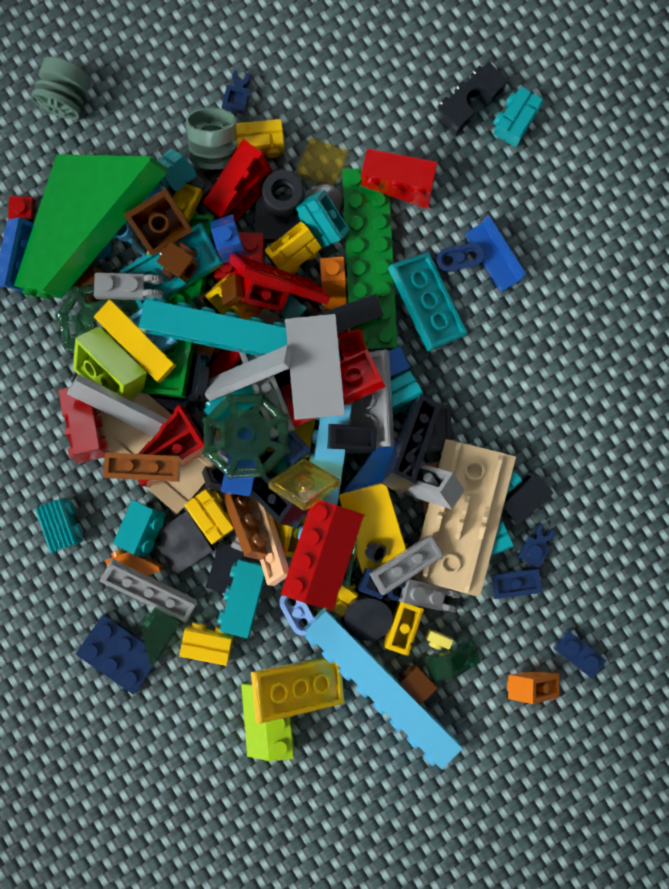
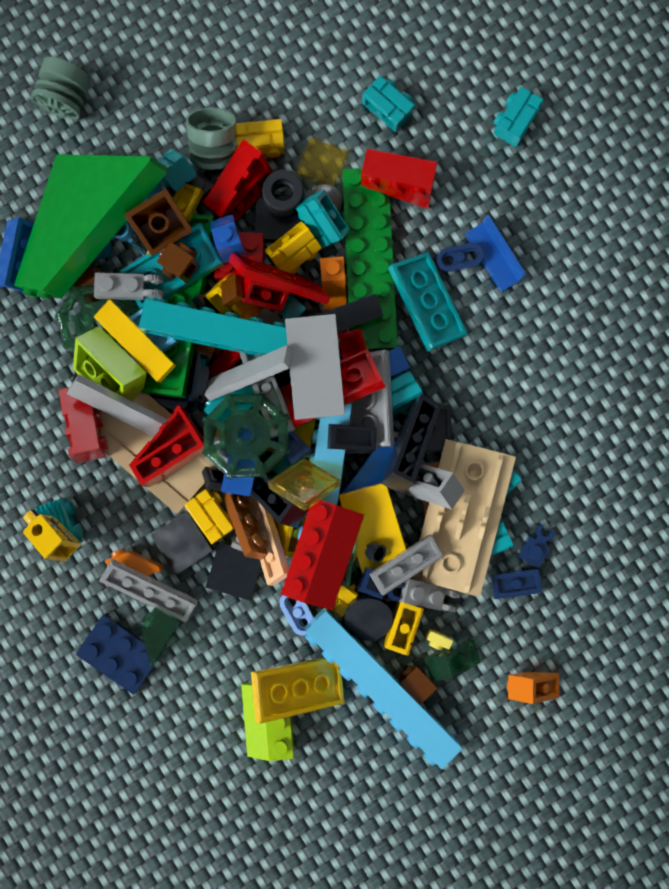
(21, 207): red plate -> none
(49, 536): none -> yellow torso
(139, 528): teal brick -> none
(142, 467): dark orange plate -> none
(206, 644): yellow brick -> none
(236, 96): dark blue plate -> none
(242, 598): teal brick -> none
(388, 103): none -> teal brick
(485, 84): black arch -> none
(526, 497): black hinge -> none
(579, 654): dark blue plate -> none

